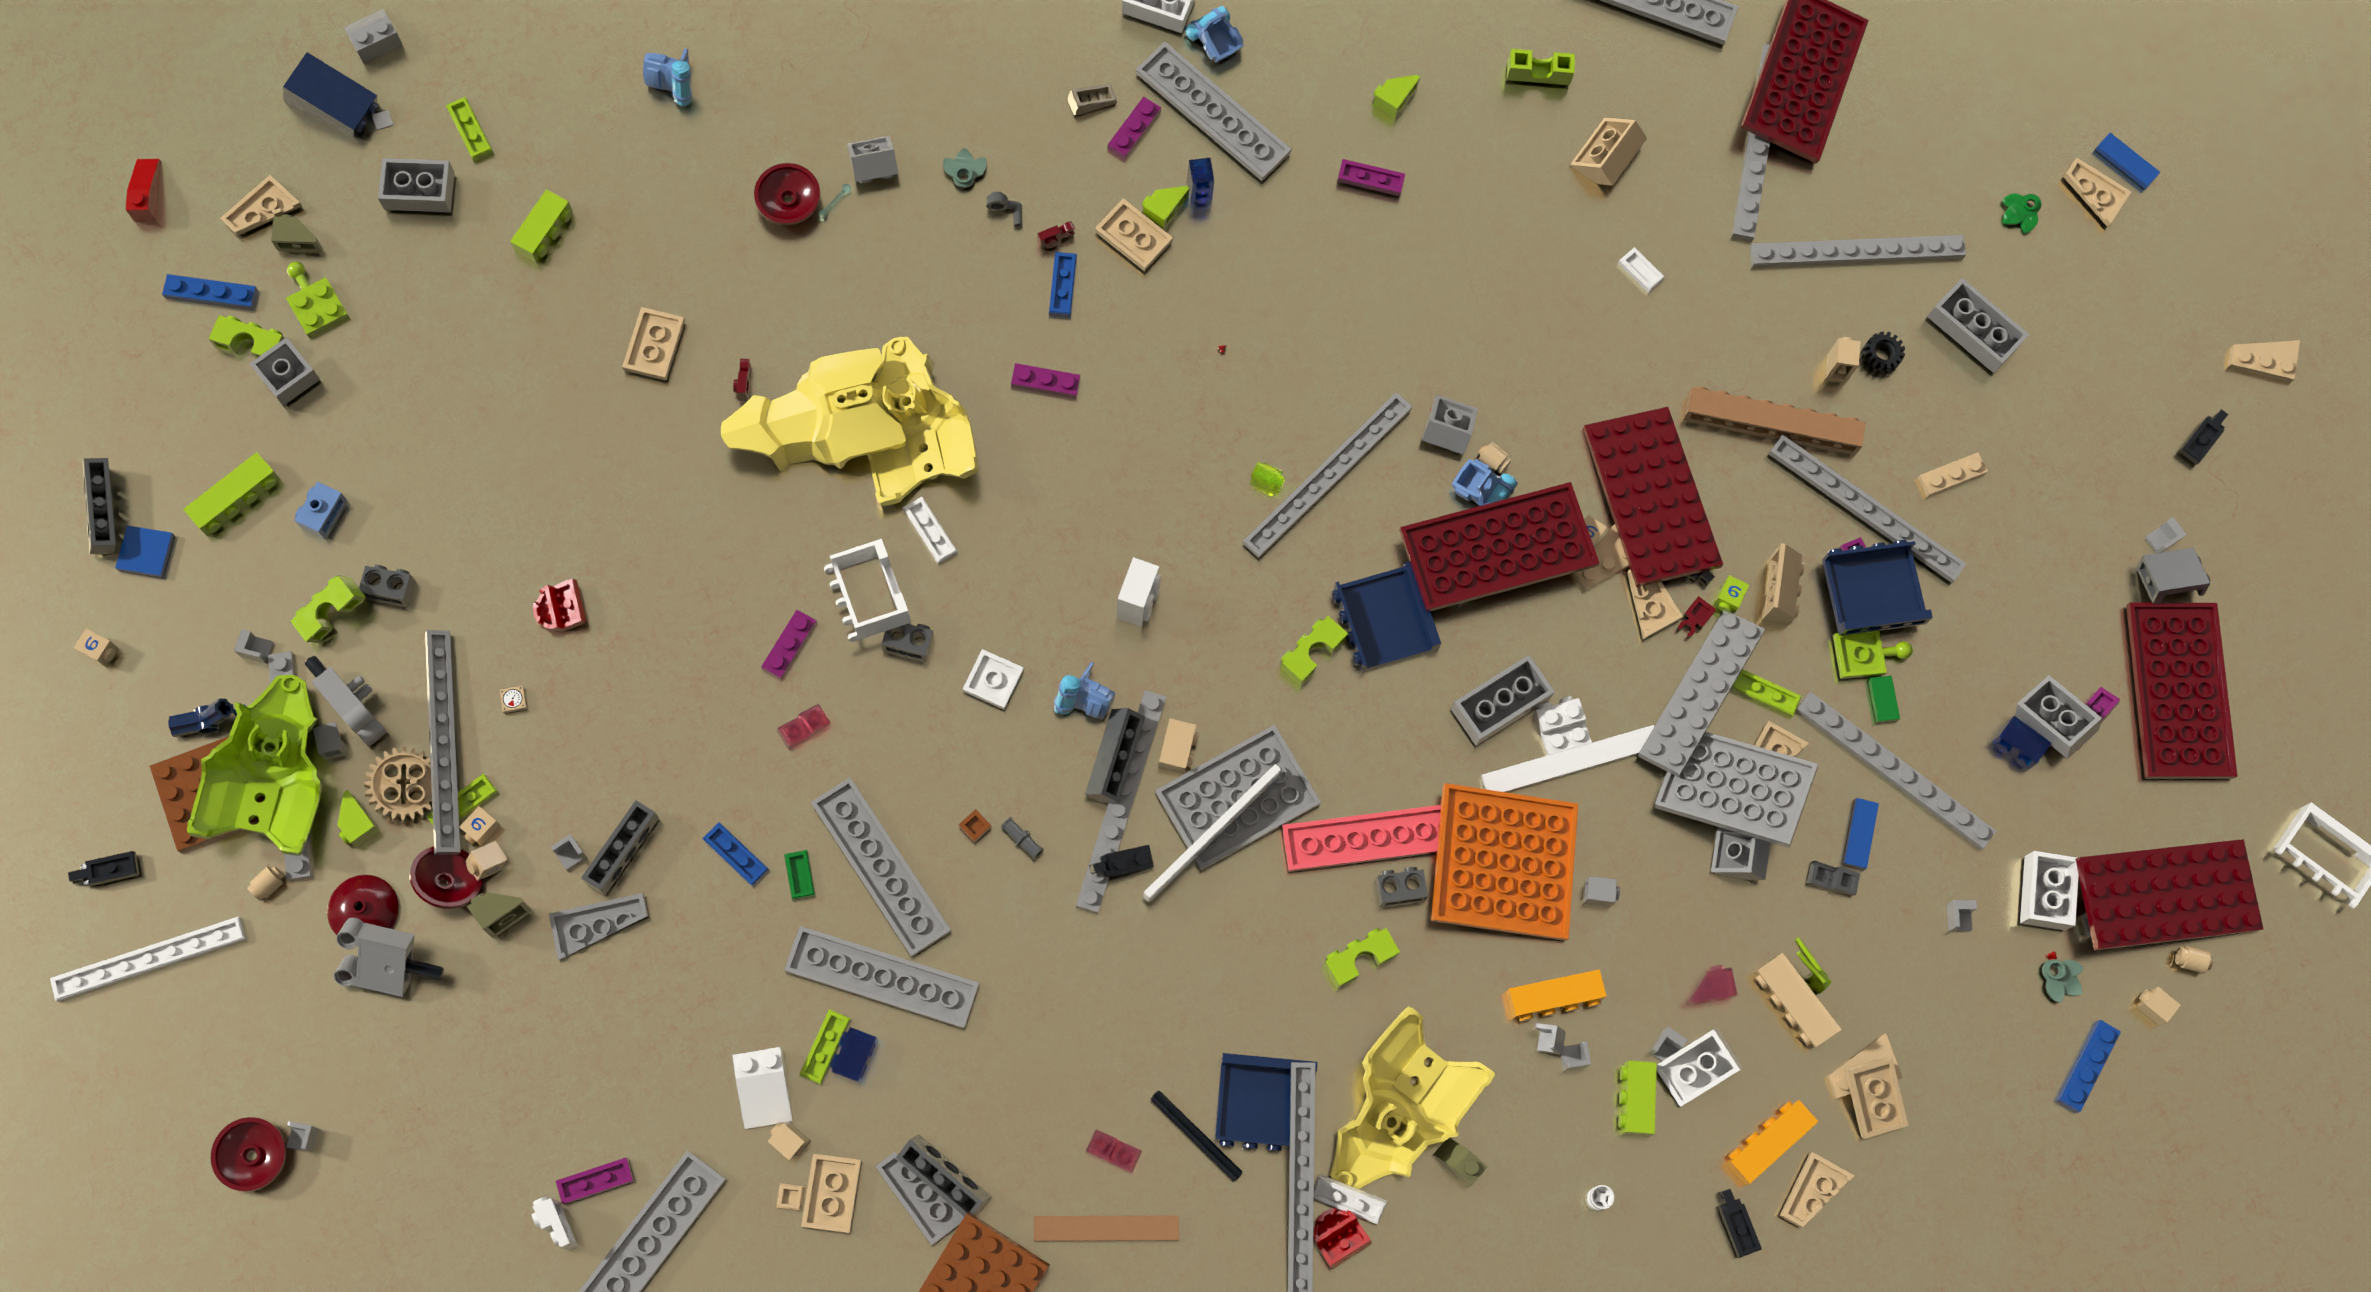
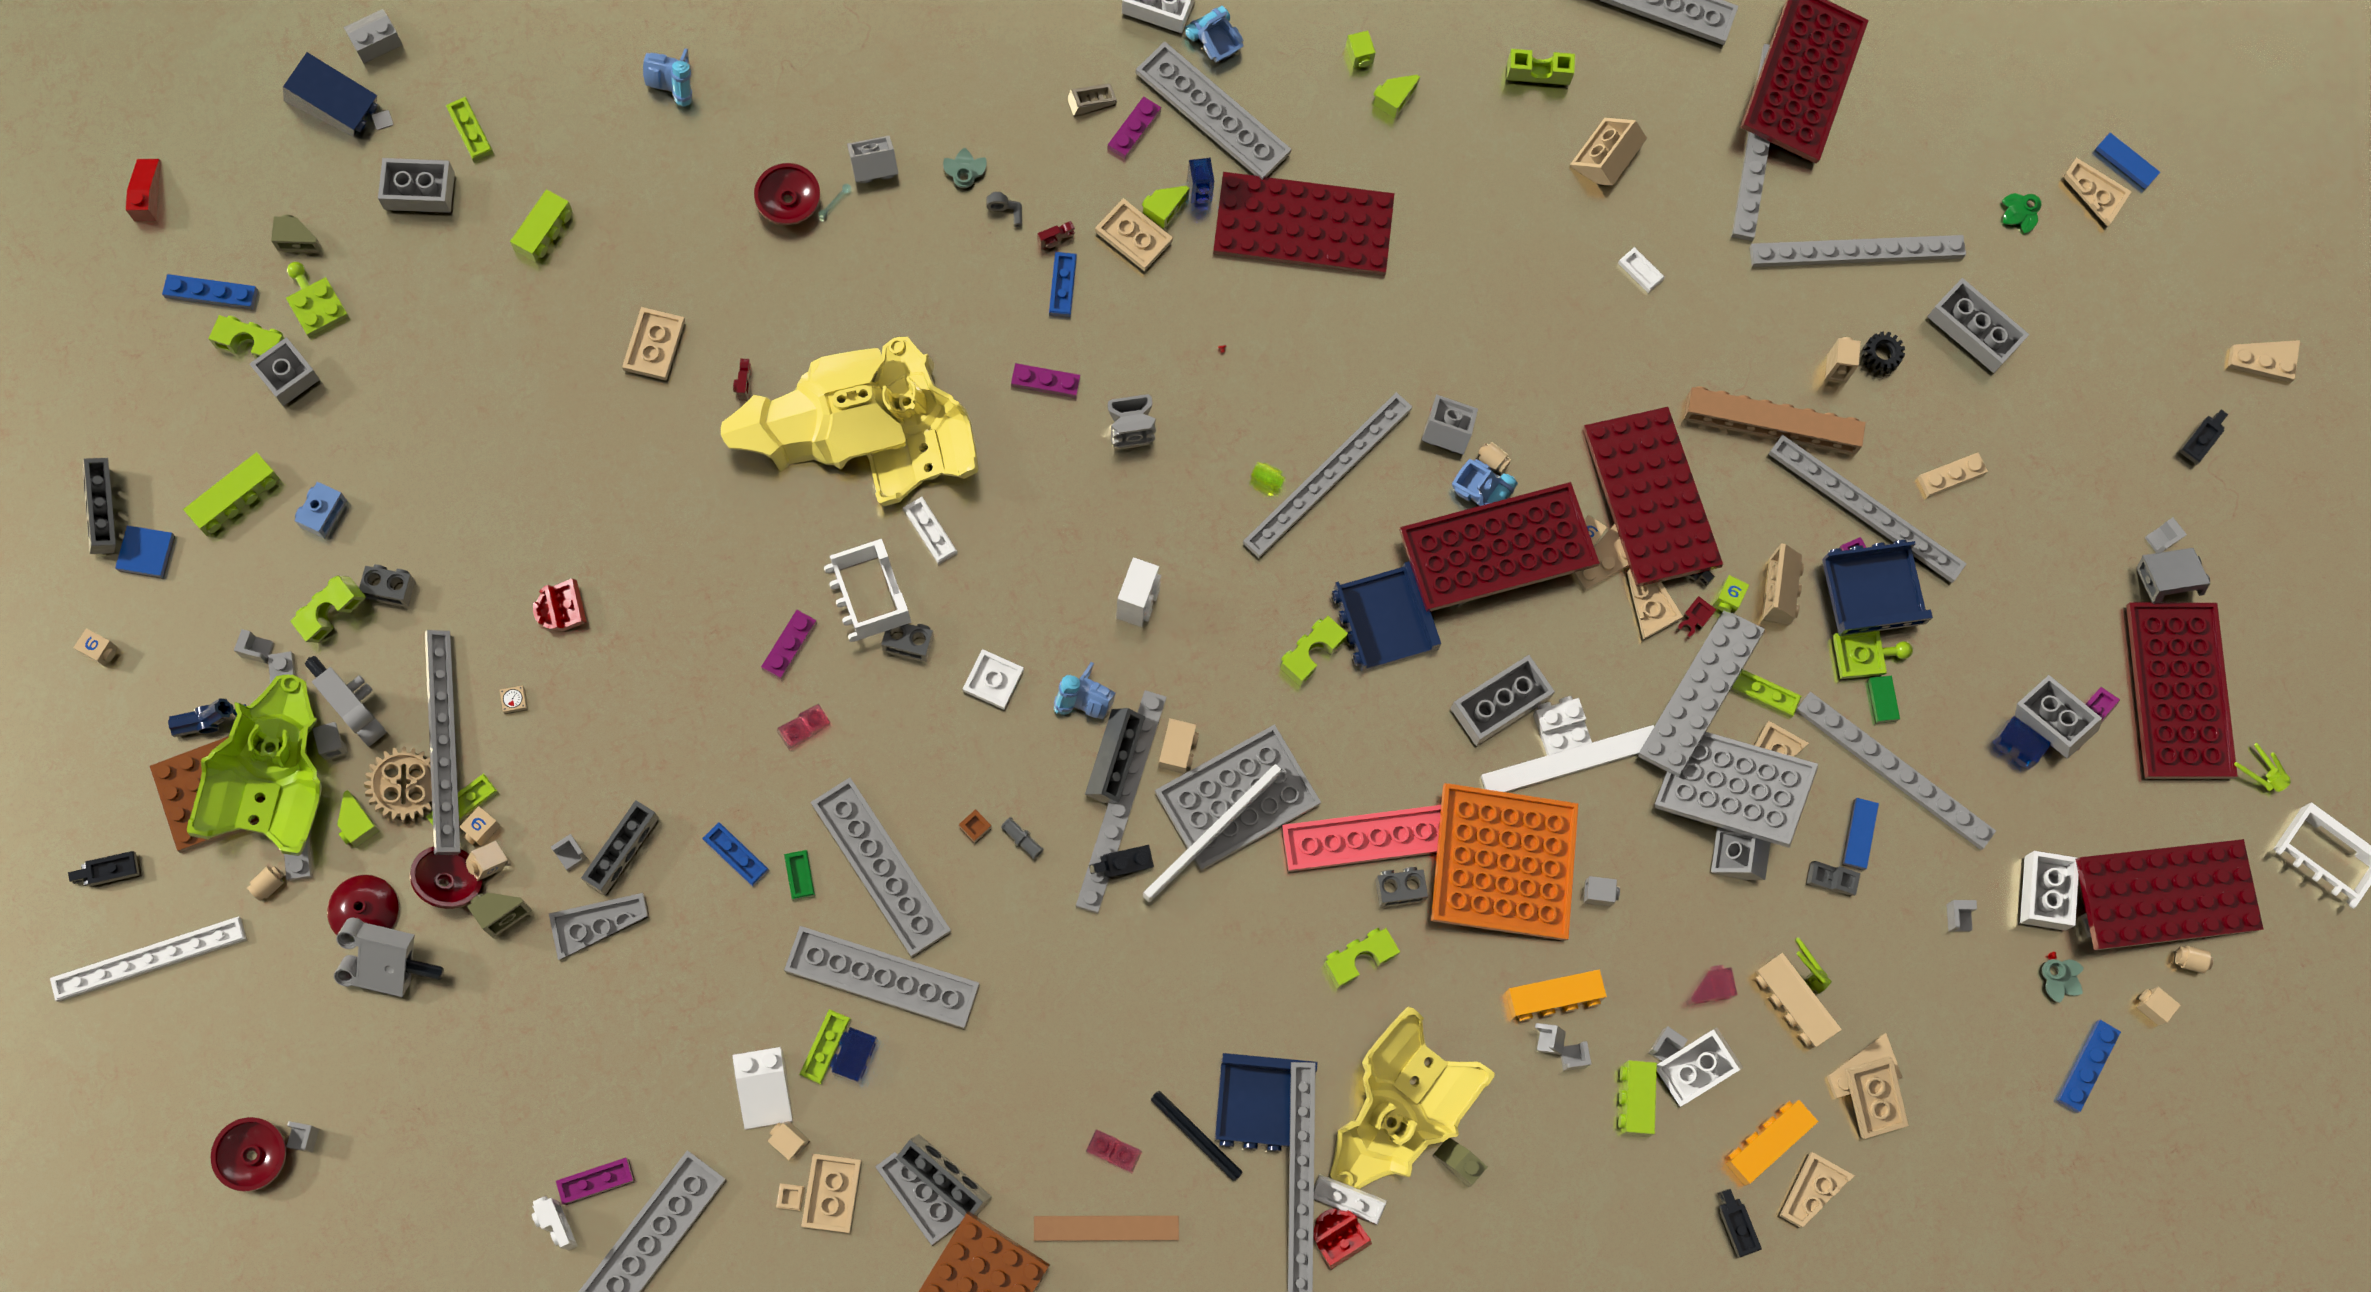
(260, 206): tan wing -> none
(1131, 421): none -> light grey piece
(1304, 223): none -> dark red plate
(1360, 49): none -> lime brick
(1371, 177): magenta plate -> none
(1604, 1196): white wheel -> none
(2276, 777): none -> lime plant

